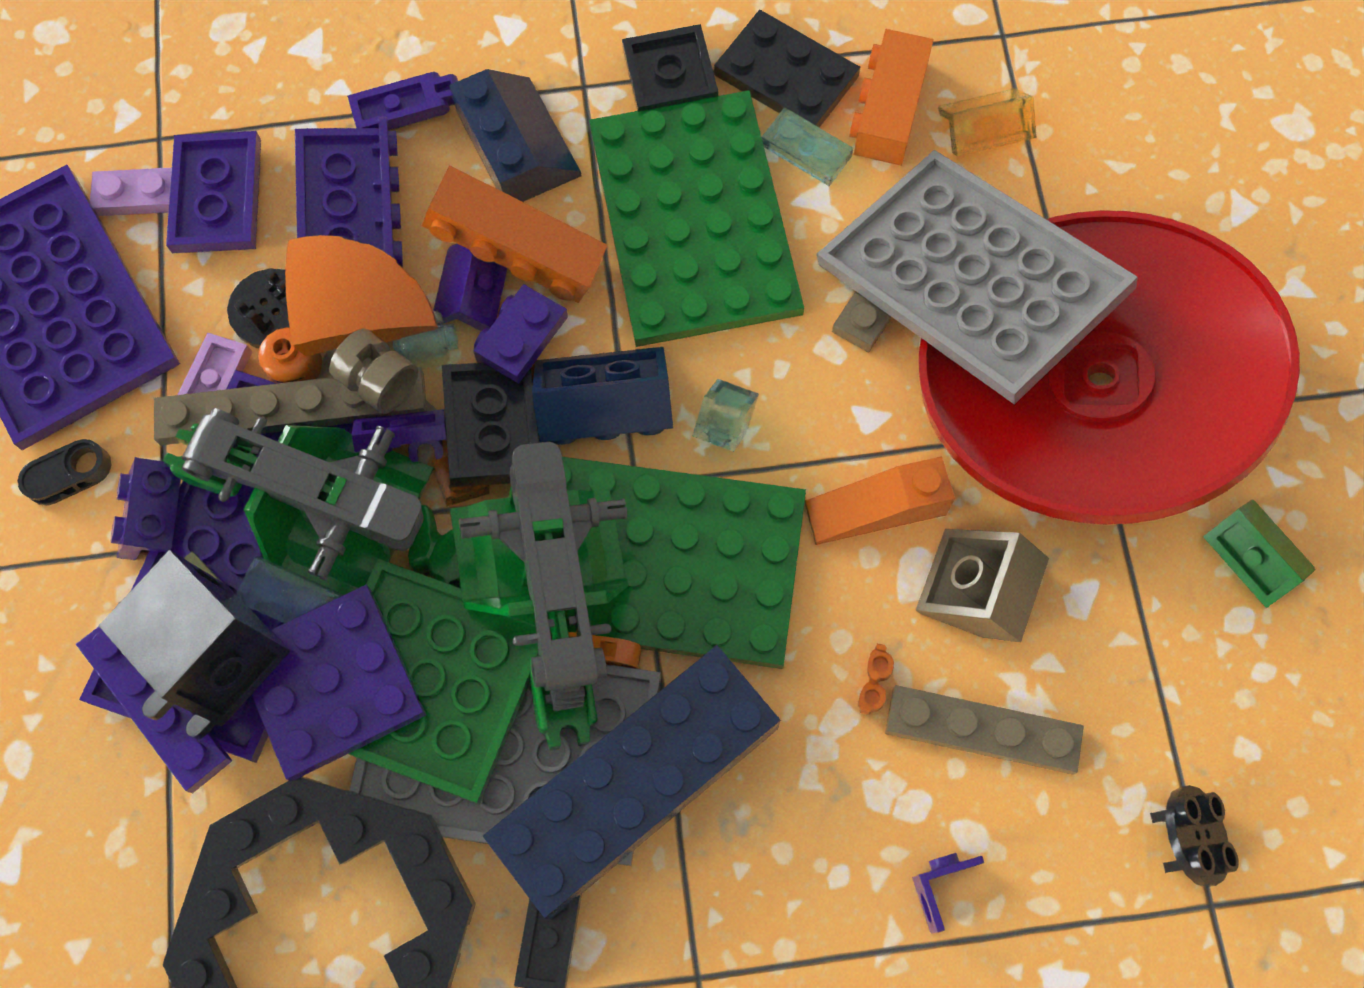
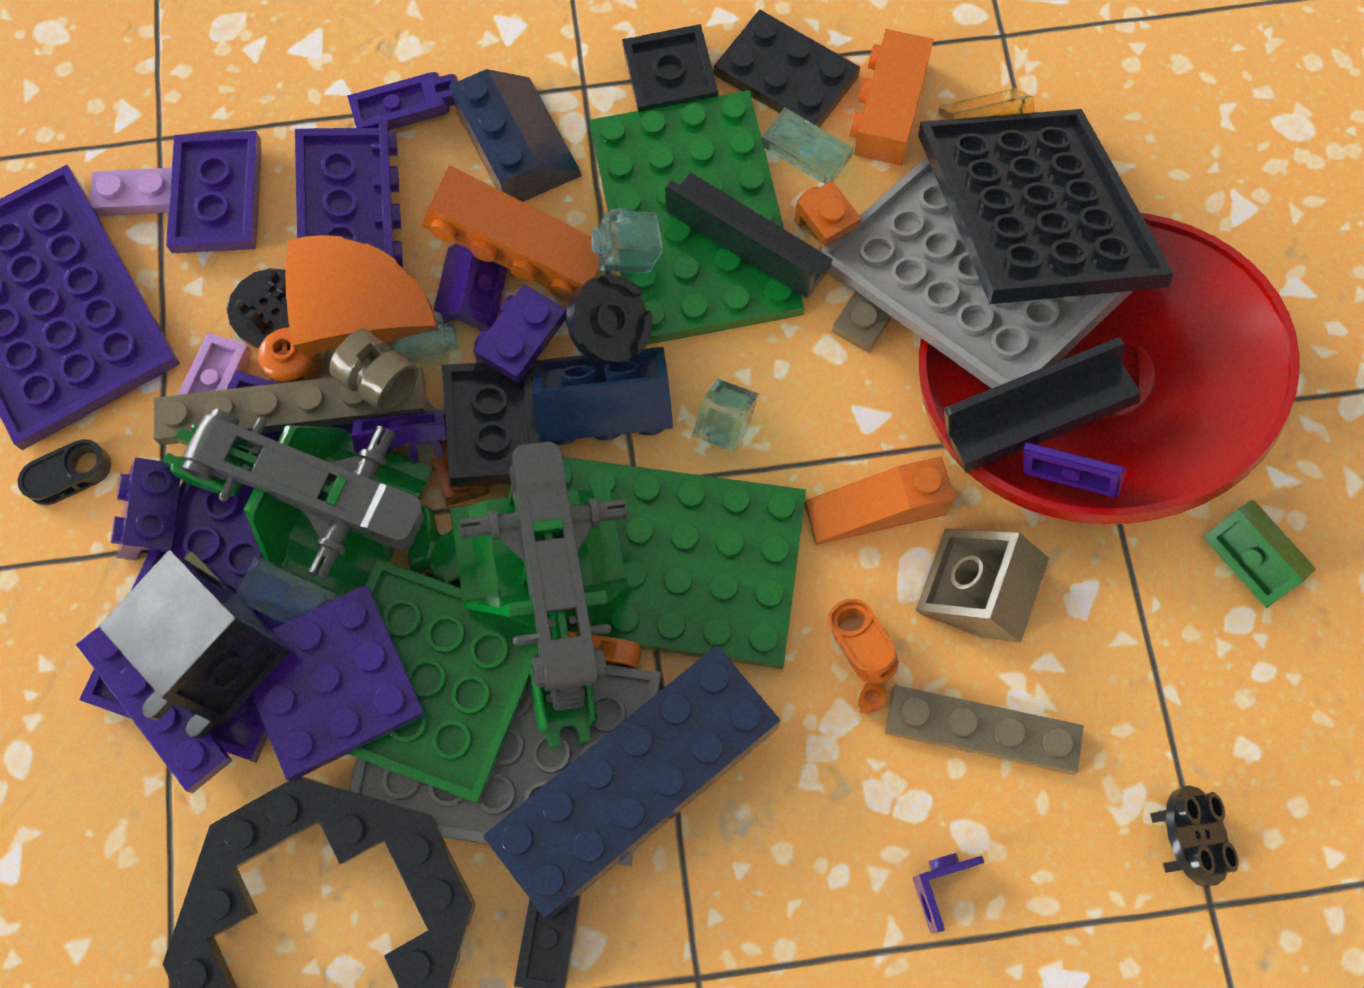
(608, 319): none -> black tile
(627, 241): none -> clear light blue brick
(747, 234): none -> black panel
(826, 213): none -> orange bracket
(869, 647): none -> orange piece
(1040, 405): none -> black panel
(1041, 207): none -> black plate
(1073, 469): none -> dark purple slope

